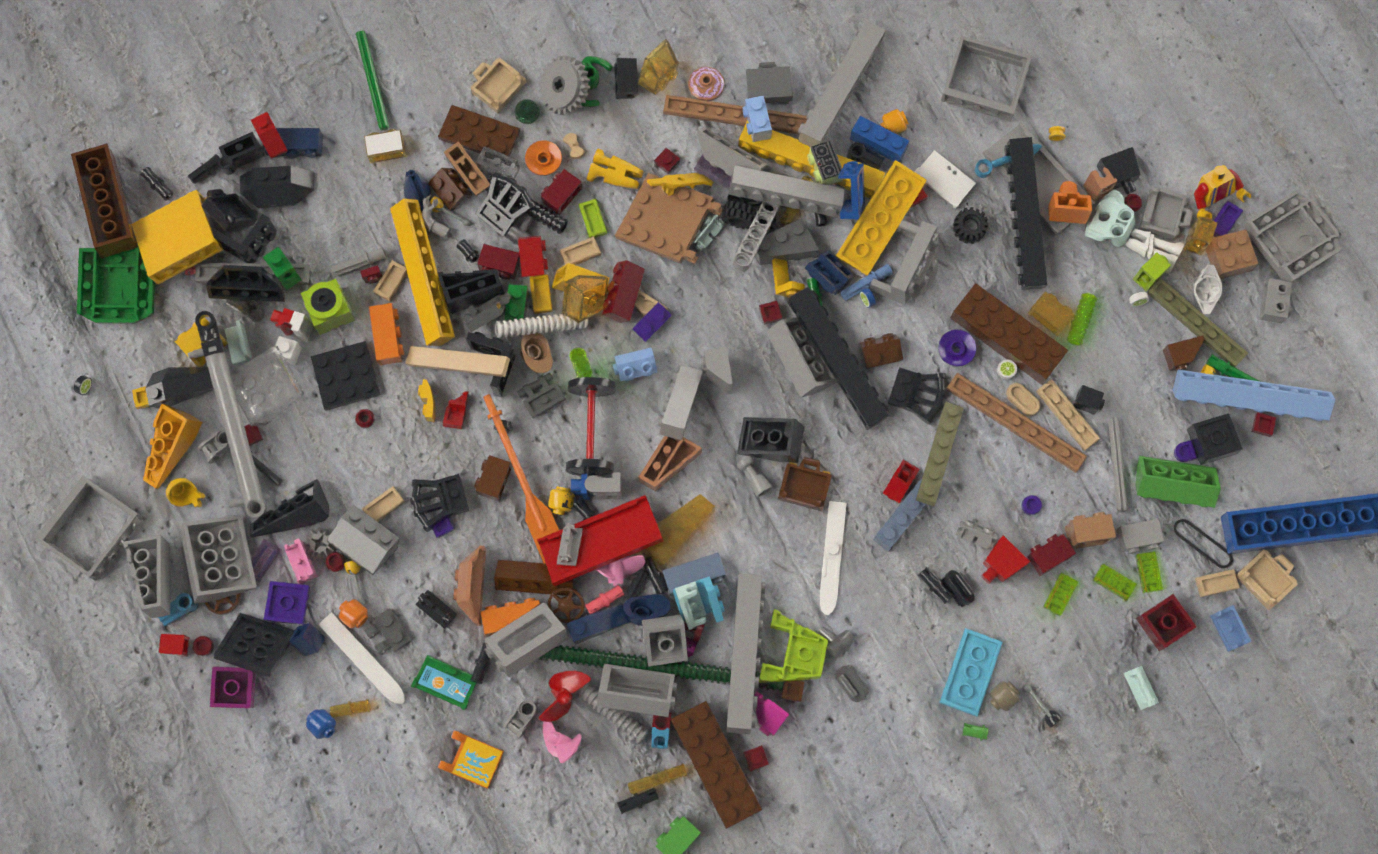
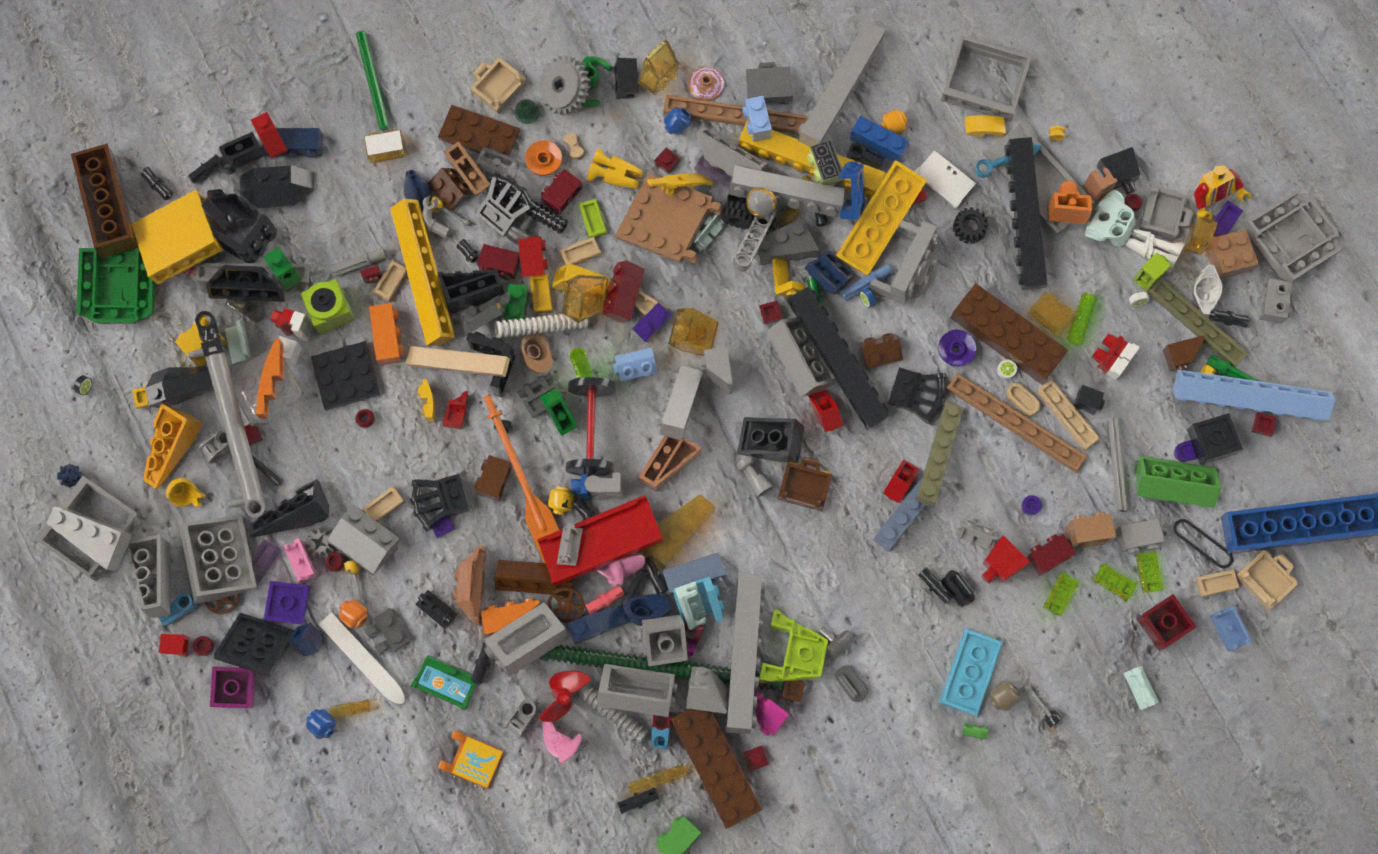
(69, 475): none -> dark blue gear
(94, 538): none -> light grey wedge
(272, 372): none -> orange slope
(558, 411): none -> green brick
(677, 121): none -> blue head
(693, 331): none -> clear yellow slope
(707, 691): none -> light grey slope
(761, 201): none -> light grey hair
(826, 411): none -> red slope
(832, 556): white piece -> none
(984, 124): none -> yellow slope
(1117, 357): none -> red hips
(1229, 318): none -> black pin

